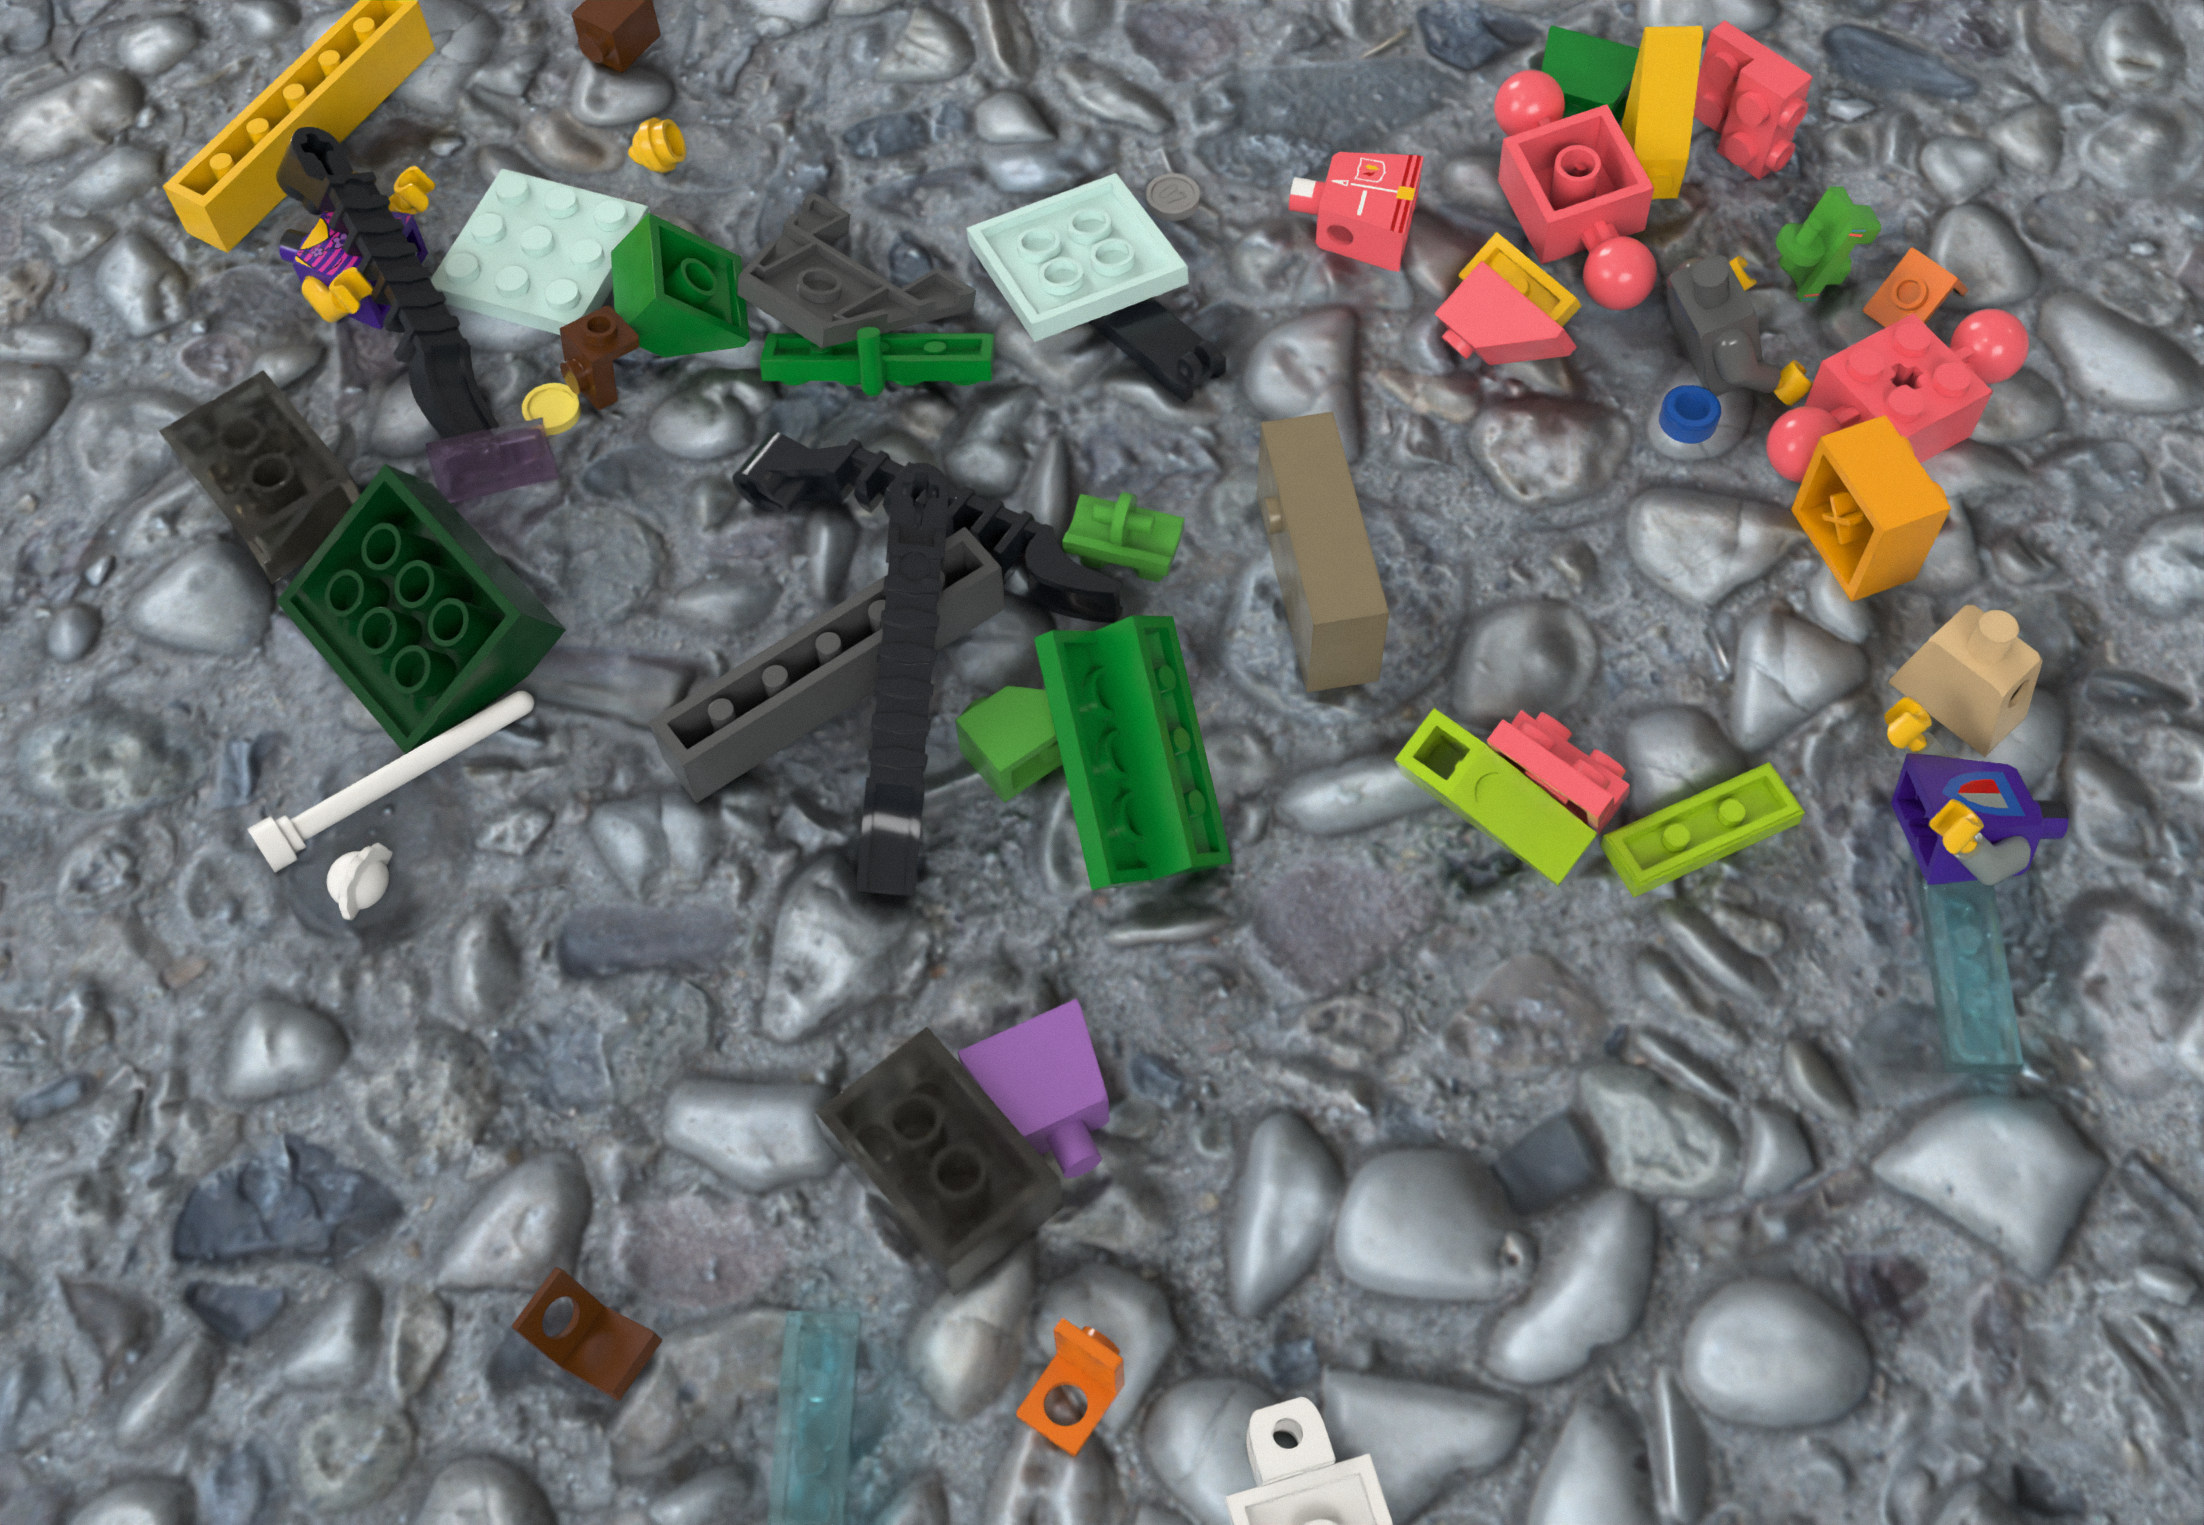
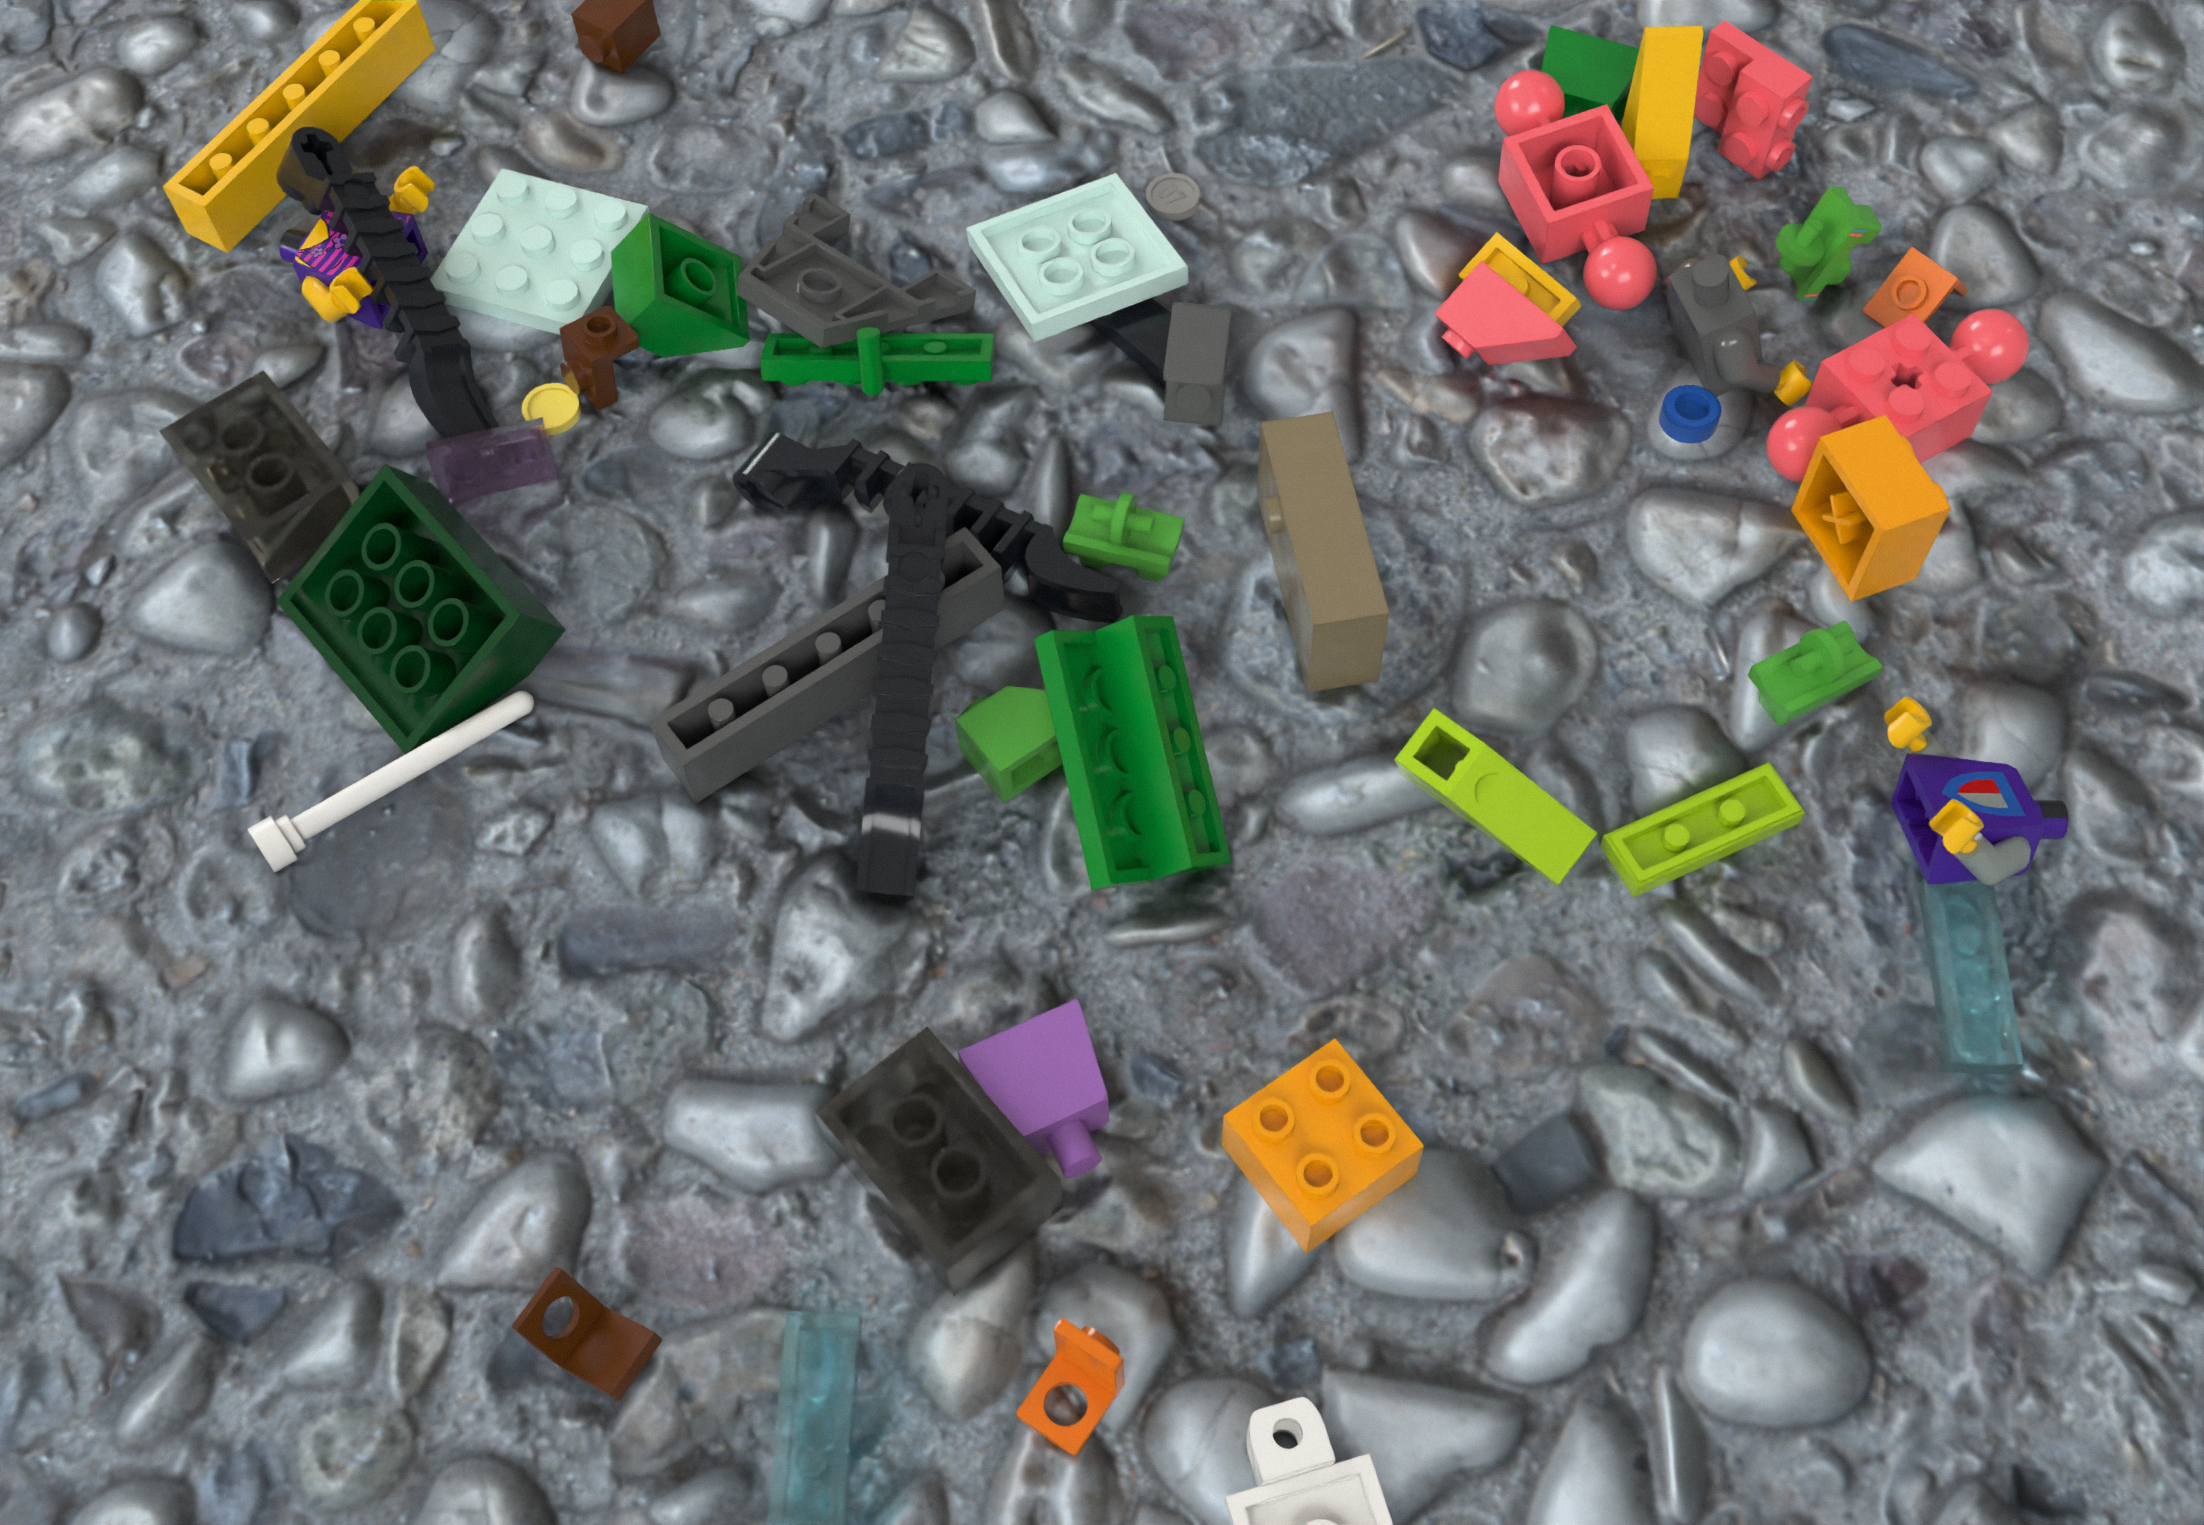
(359, 879): white piece -> none
(658, 145): yellow plate -> none
(1196, 363): none -> dark grey slope
(1321, 1145): none -> light orange brick
(1363, 205): coral torso -> none
(1581, 783): coral plate -> none
(1812, 672): none -> bright green hips
(1974, 676): tan torso -> none

